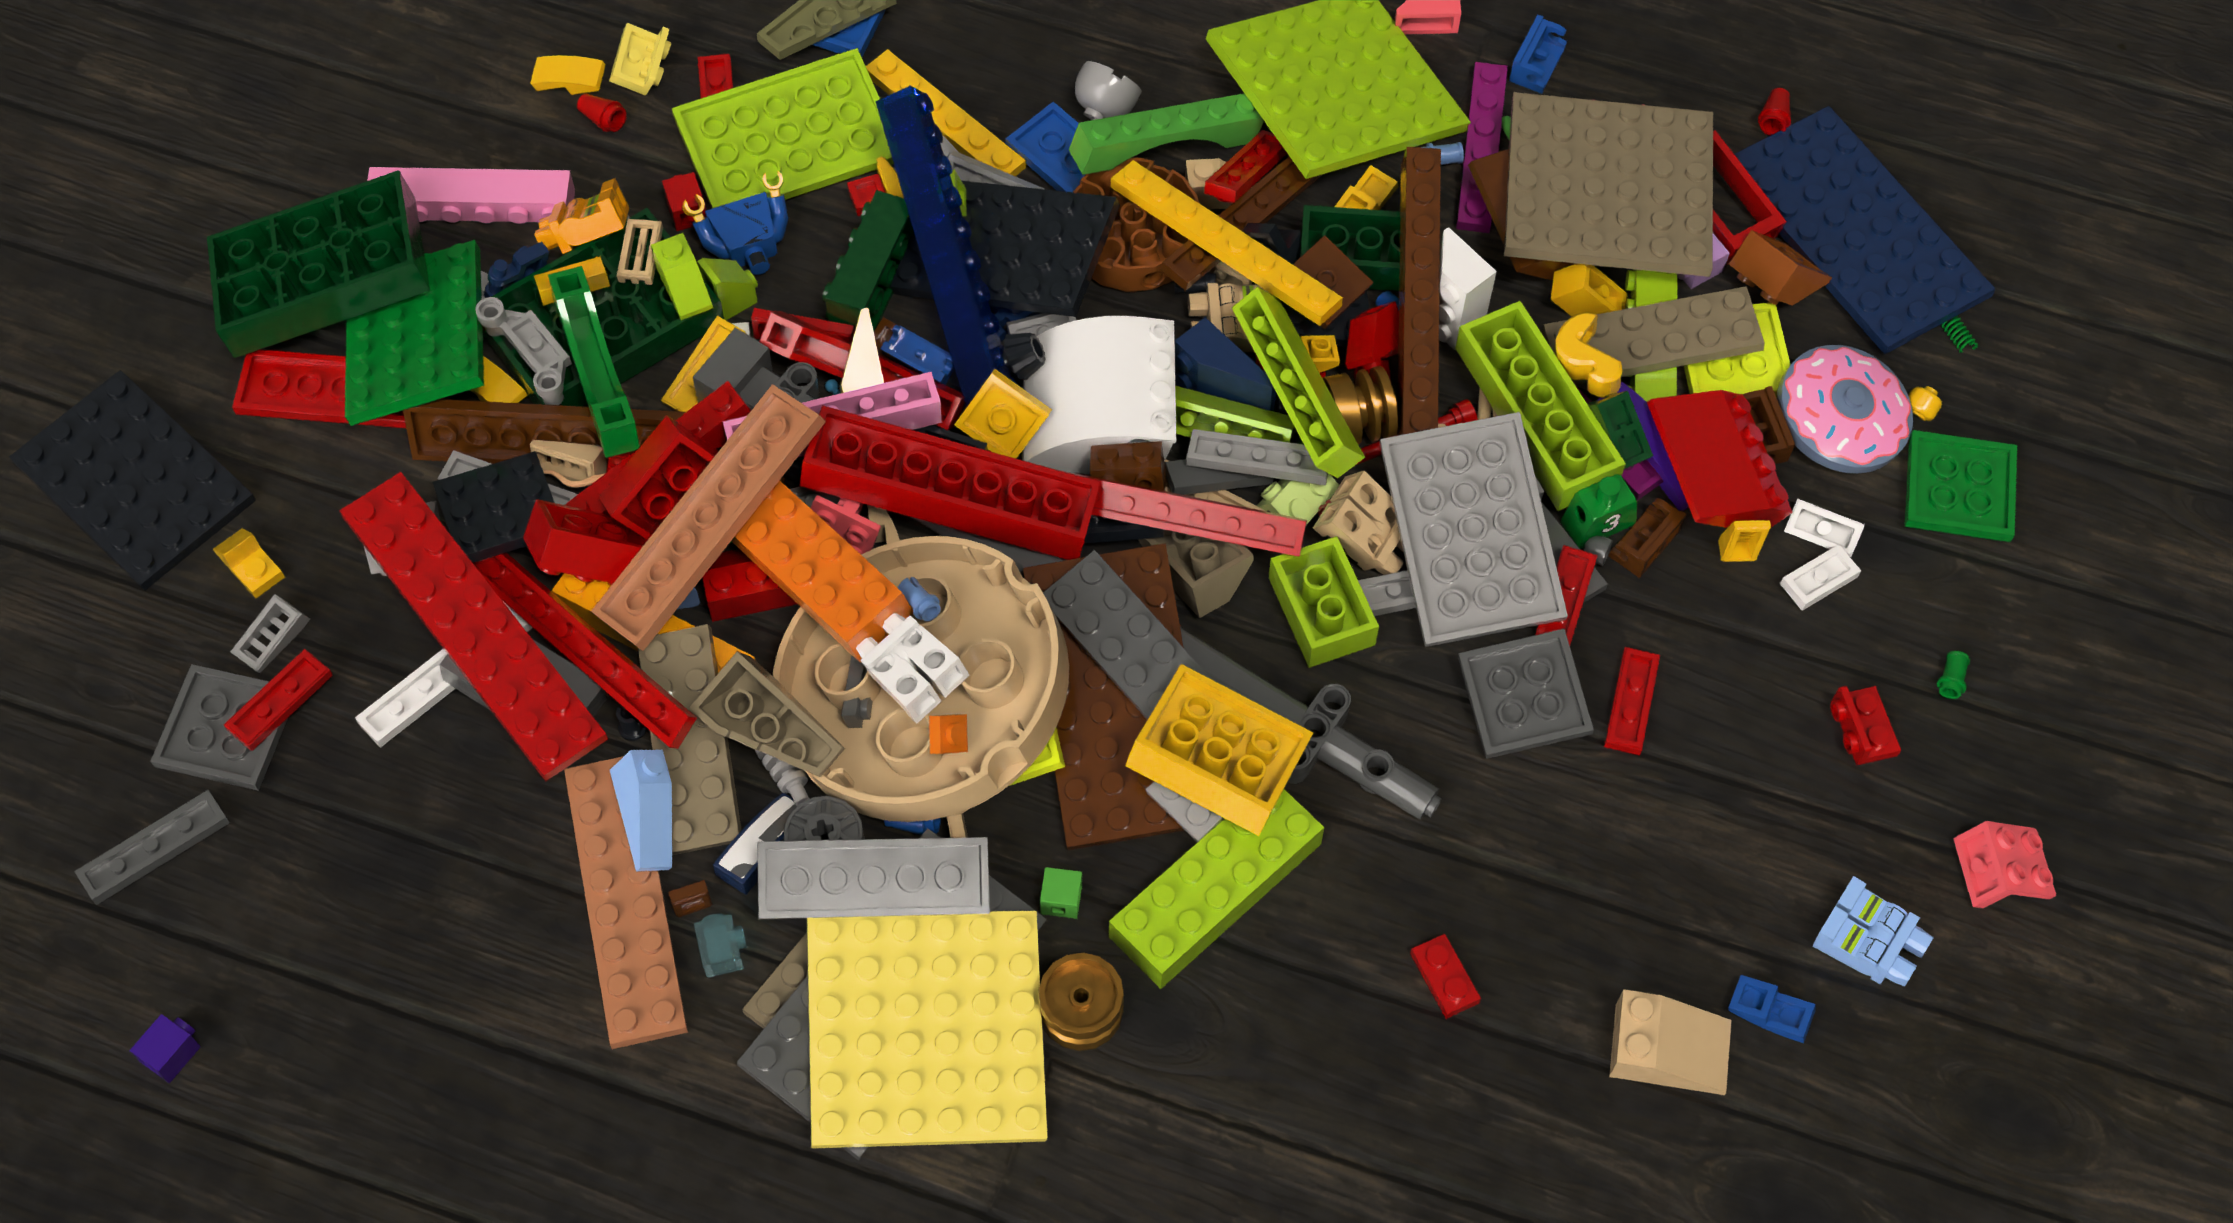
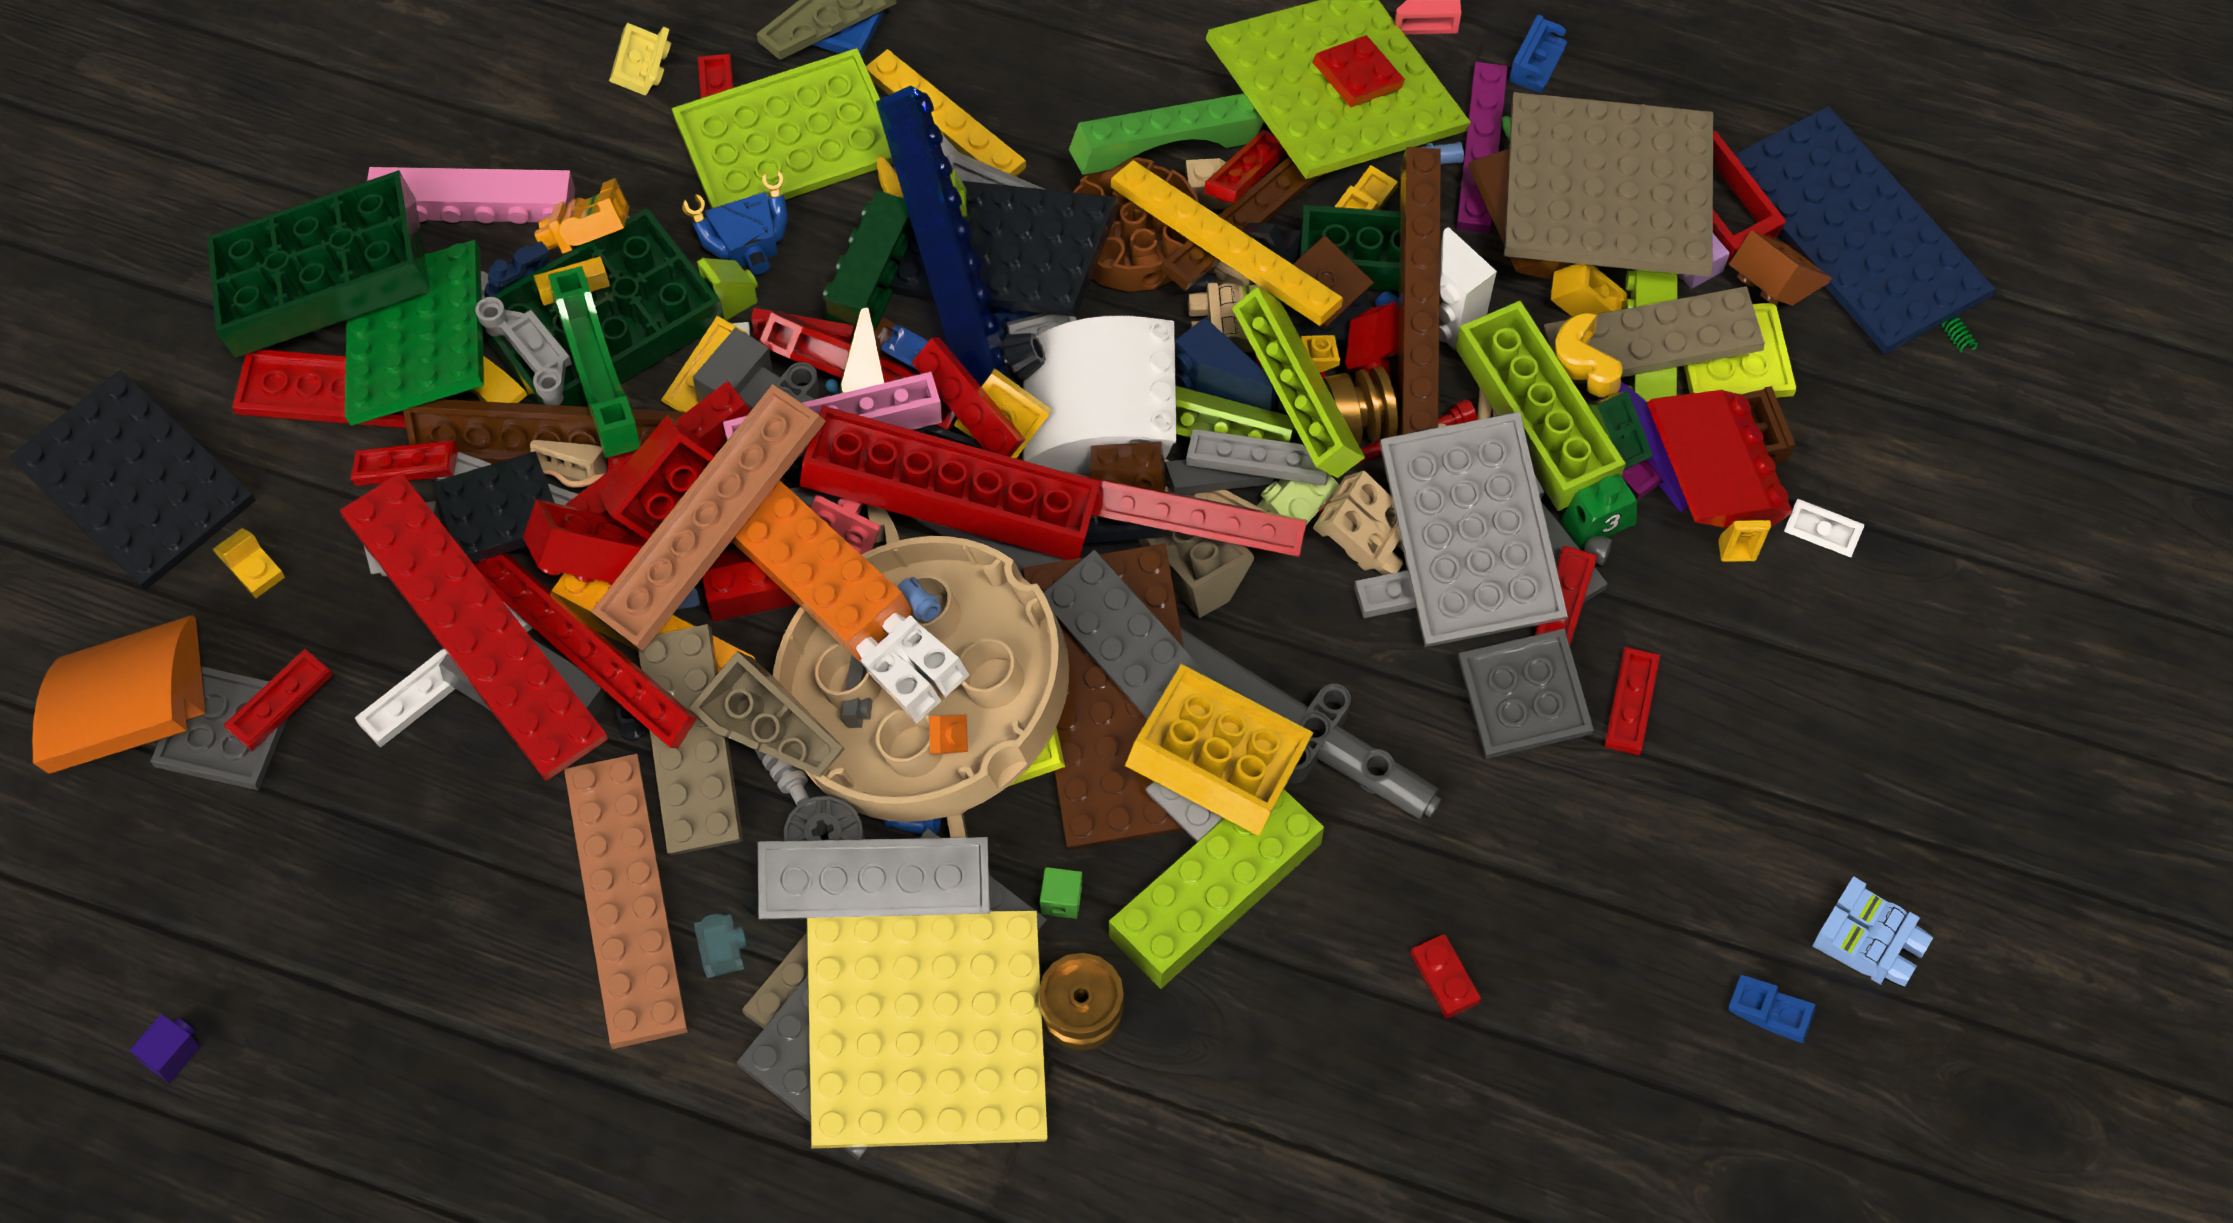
(118, 695): none -> orange slope
(151, 847): dark grey plate -> none
(260, 626): light grey slope -> none
(414, 461): none -> red tile
(572, 72): yellow slope -> none
(605, 113): red cone -> none
(636, 274): tan tile -> none
(646, 807): light blue slope -> none
(676, 191): red brick -> none
(681, 276): lime slope -> none
(690, 898): reddish brown tile -> none
(739, 860): slope -> none
(864, 190): red plate -> none
(968, 399): none -> red plate
(1045, 147): blue plate -> none
(1103, 92): light grey cylinder -> none
(1323, 602): lime brick -> none
(1358, 71): none -> red plate
(1648, 537): reddish brown hinge -> none
(1669, 1043): tan slope -> none
(1775, 112): red cone -> none
(1820, 577): white plate -> none
(1845, 409): dish -> none
(1864, 724): red bracket -> none
(1925, 402): yellow piece -> none
(1952, 682): green pin -> none
(1961, 486): green plate -> none
(2003, 862): coral bracket -> none

